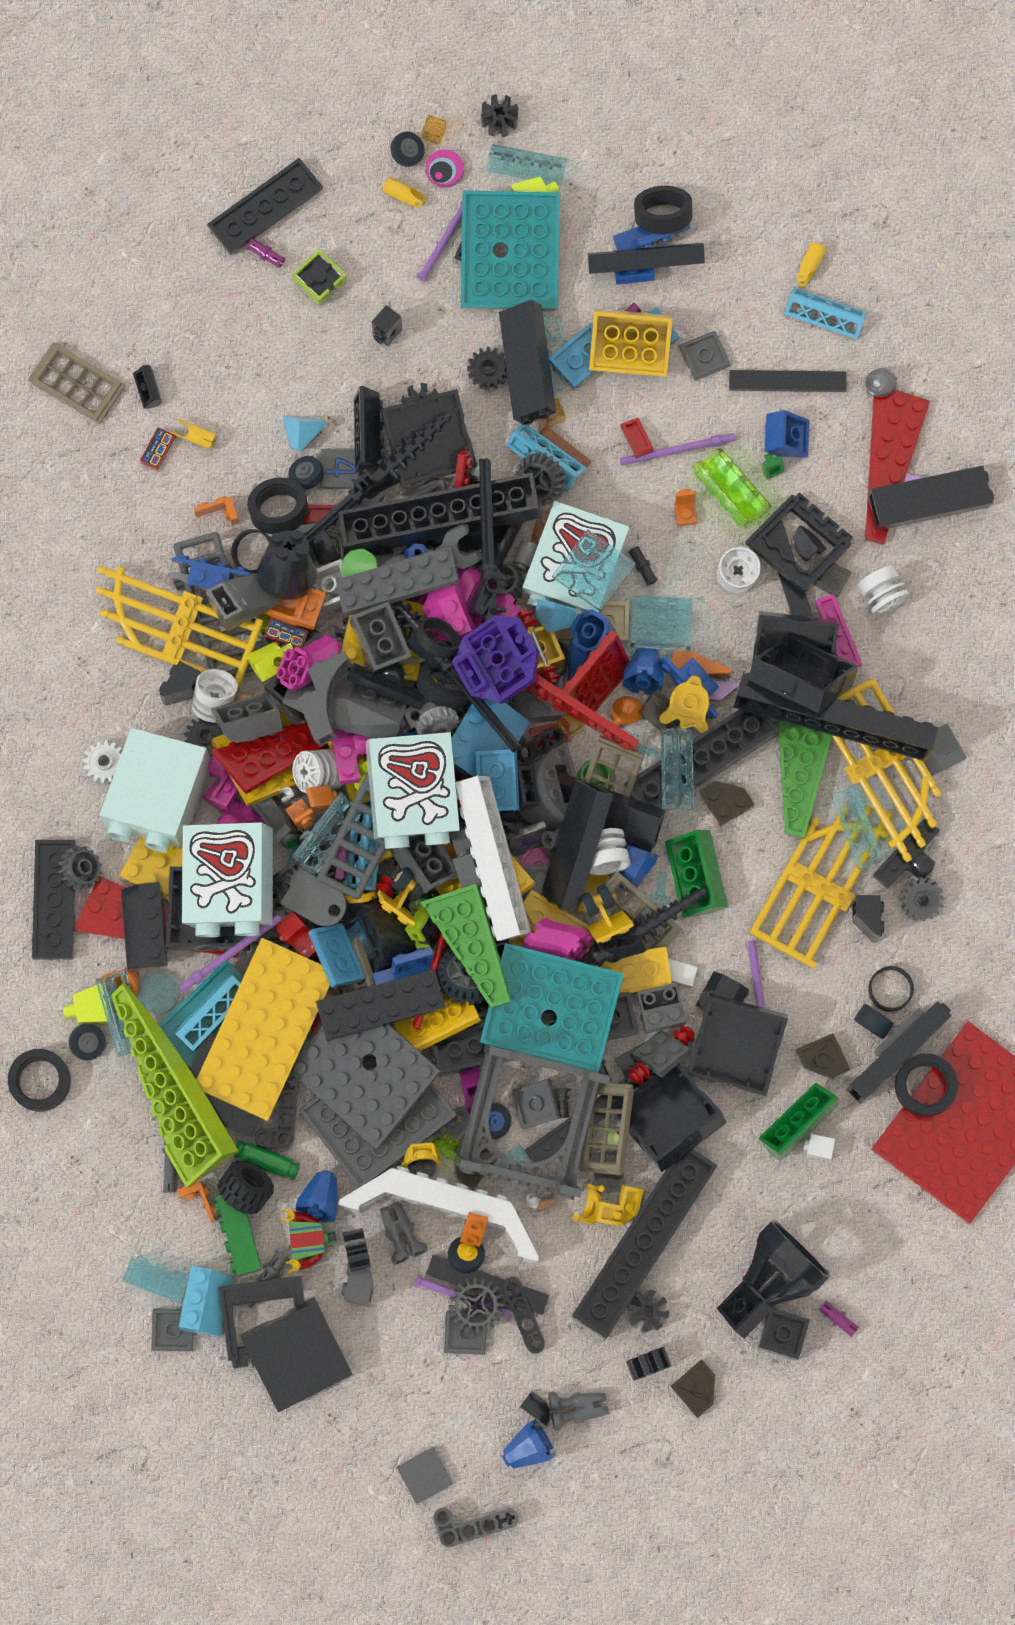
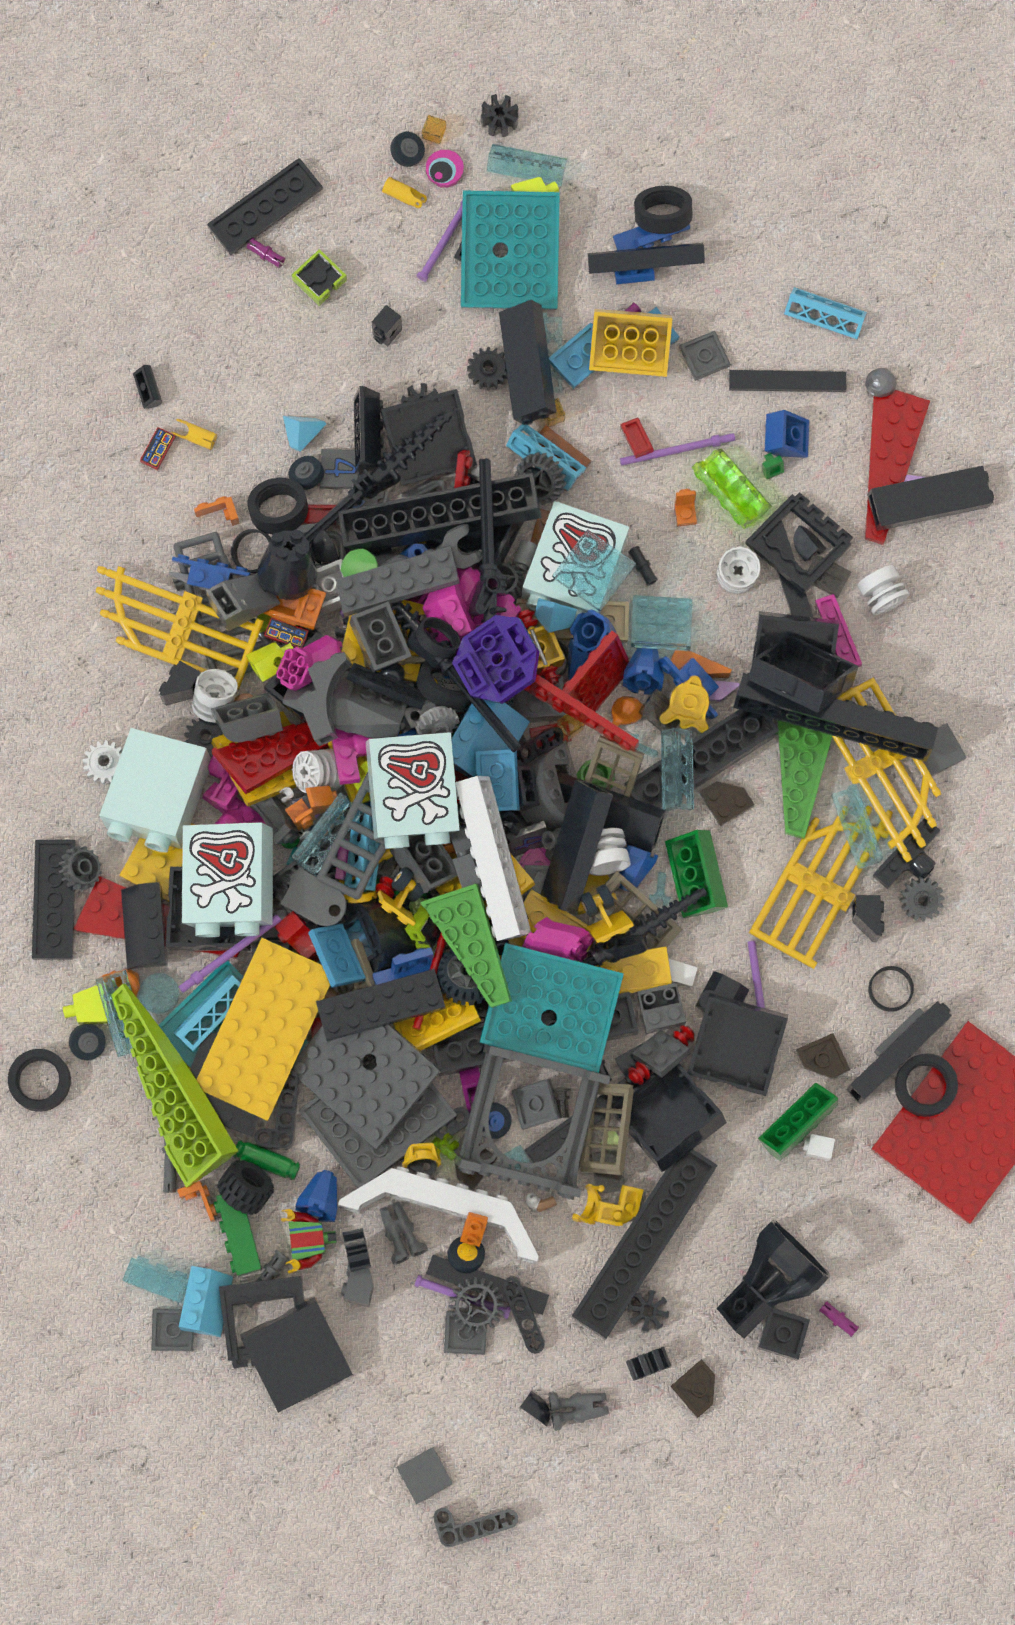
(107, 401): dark tan piece -> none
(528, 1447): blue cone -> none
(810, 263): yellow piece -> none
(873, 1021): black wheel -> none

